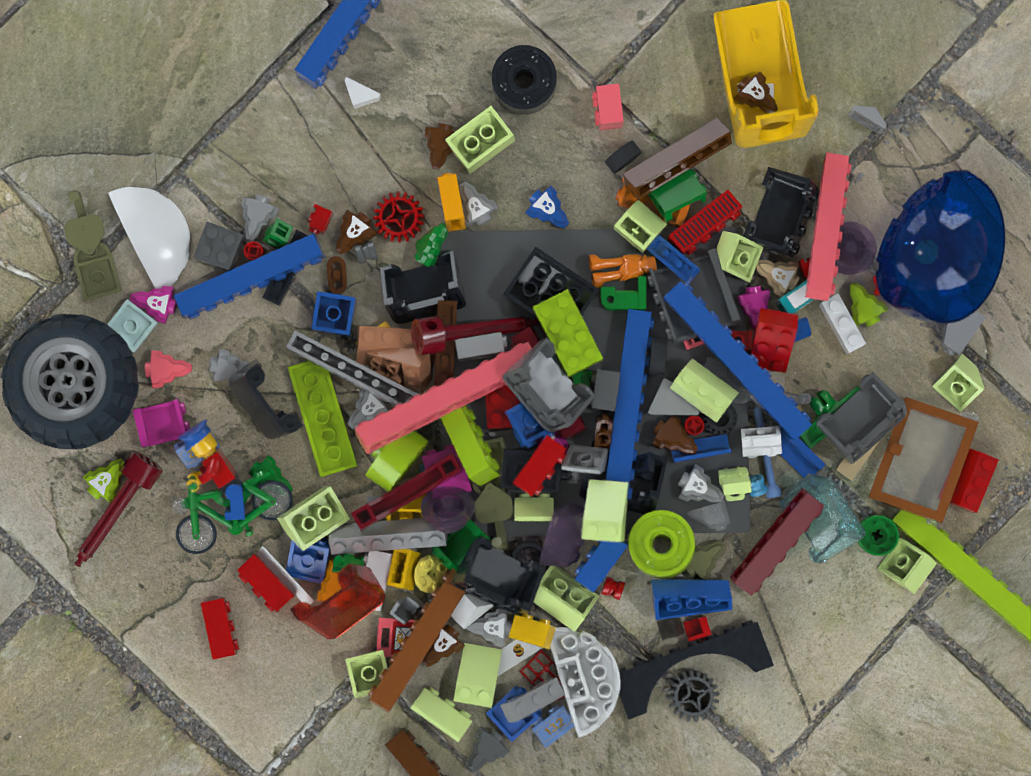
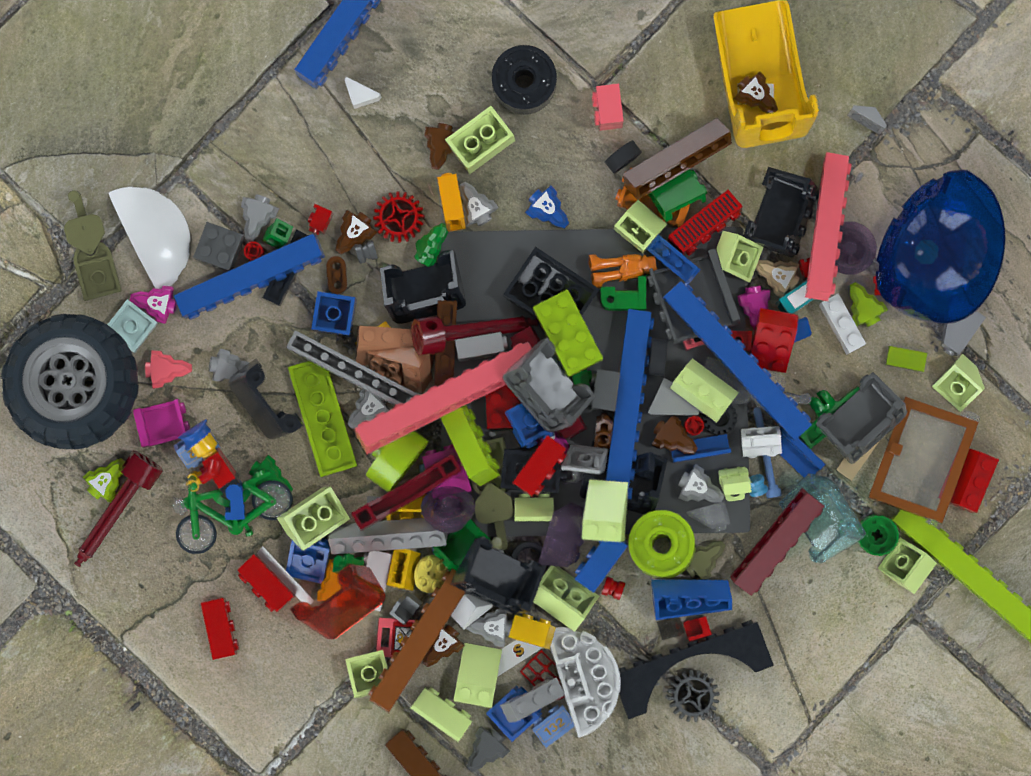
(906, 359): none -> lime tile

